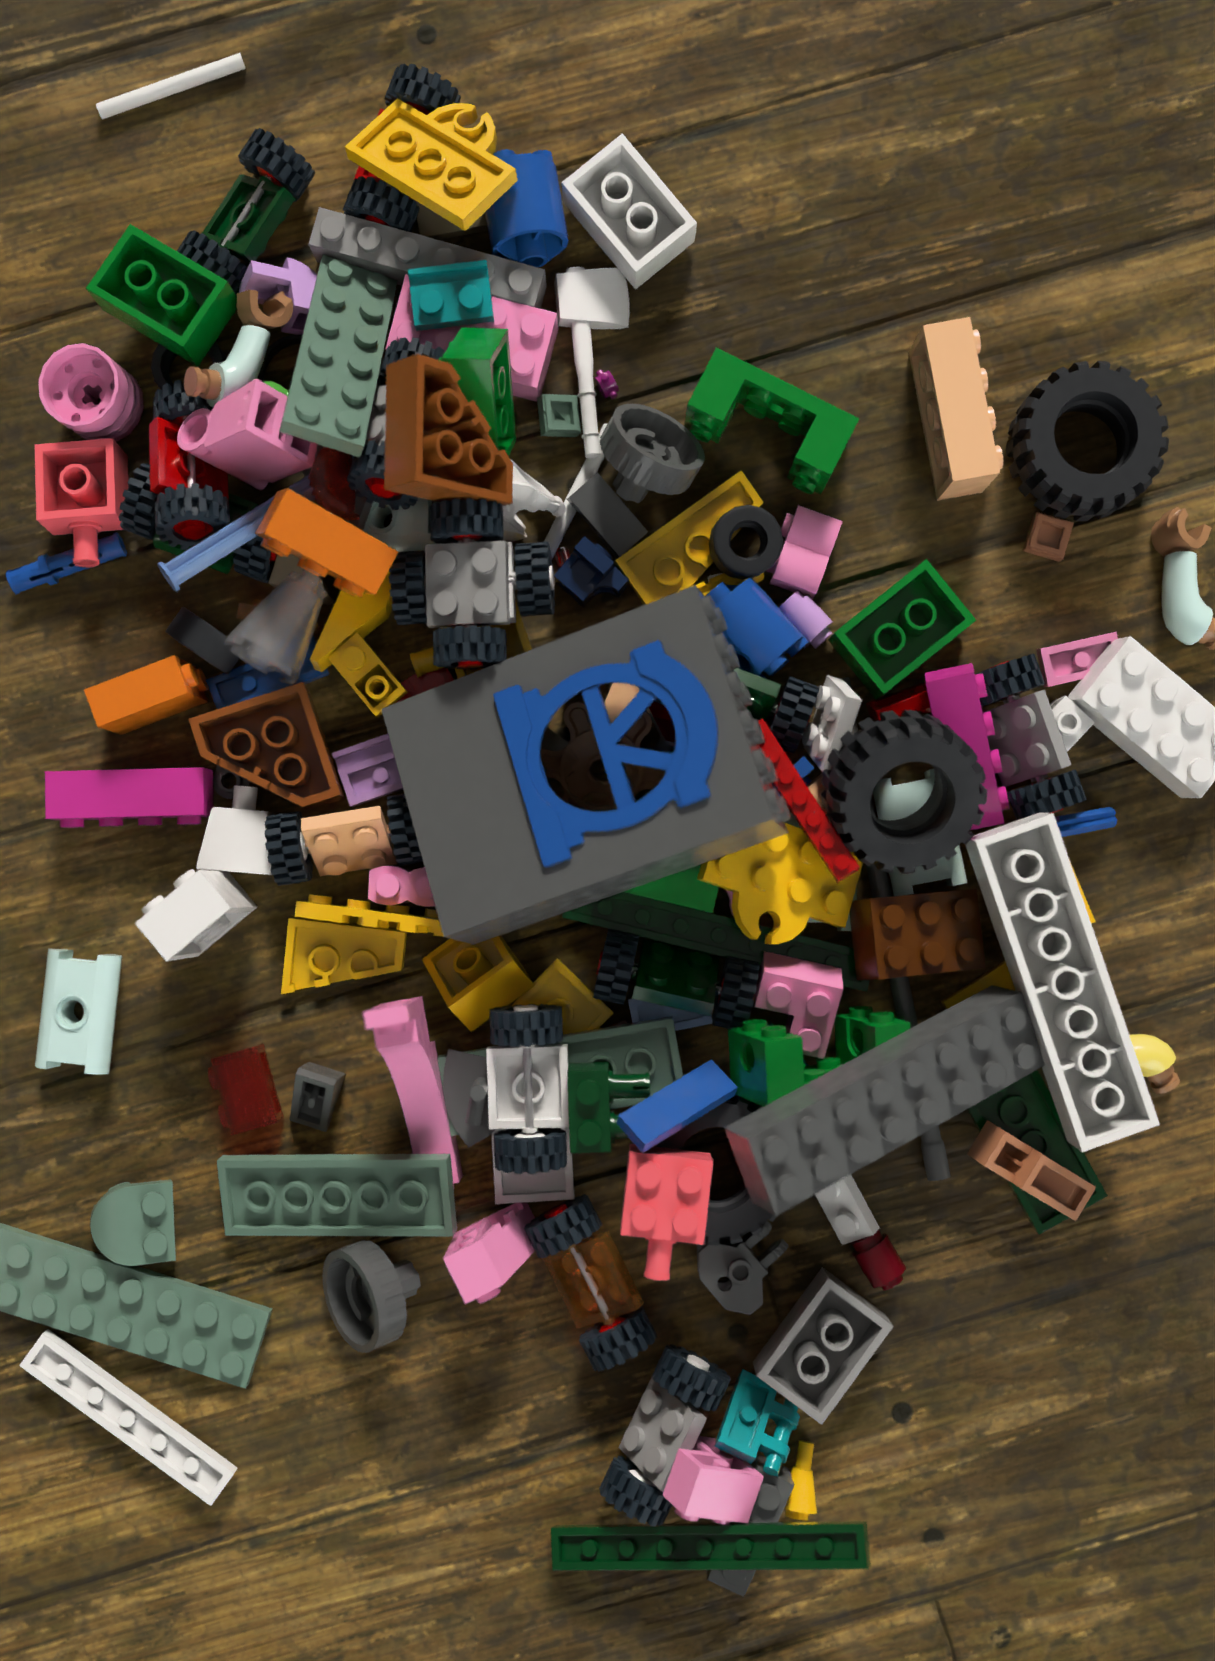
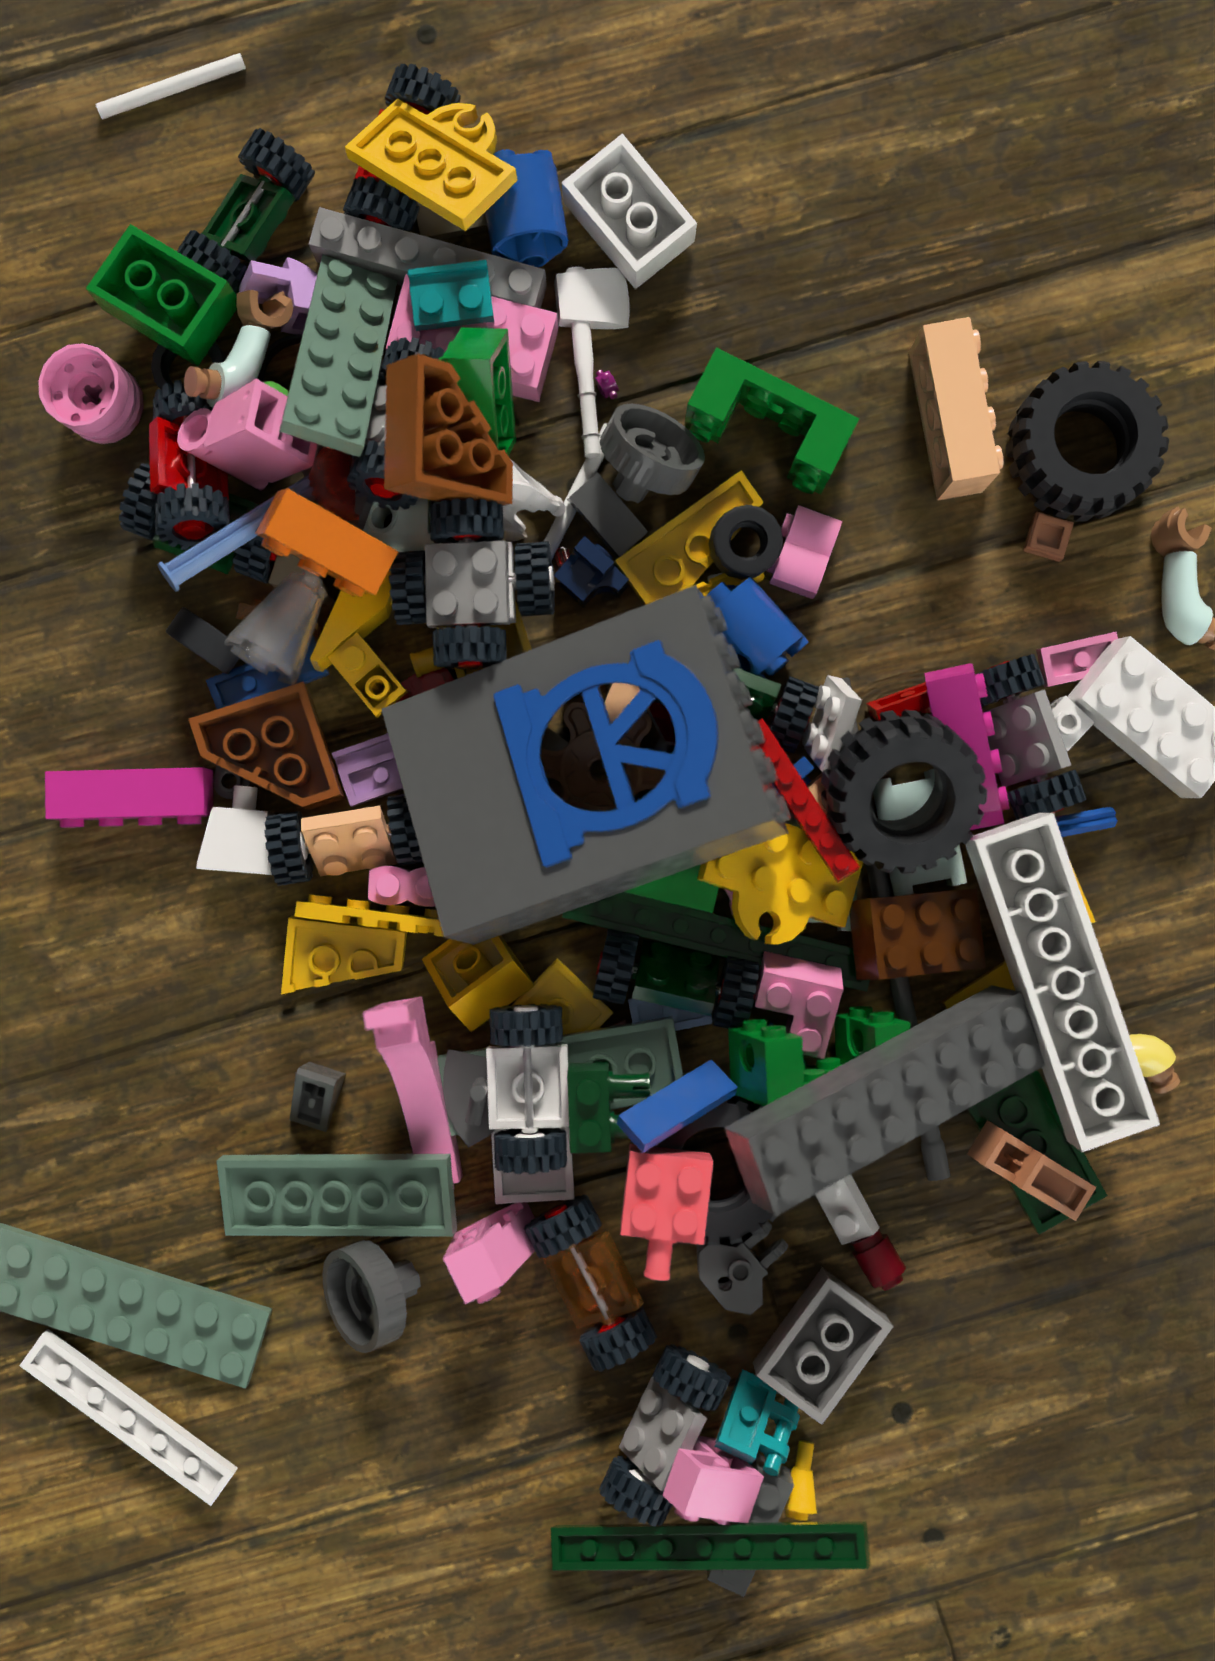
(52, 568): blue pin -> none
(62, 1035): light aqua piece -> none
(80, 492): coral brick -> none
(135, 1223): sand green slope -> none
(147, 695): orange brick -> none
(195, 913): white brick -> none
(245, 1089): clear red brick -> none
(559, 415): sand green tile -> none
(807, 618): lavender brick -> none
(901, 629): green brick -> none

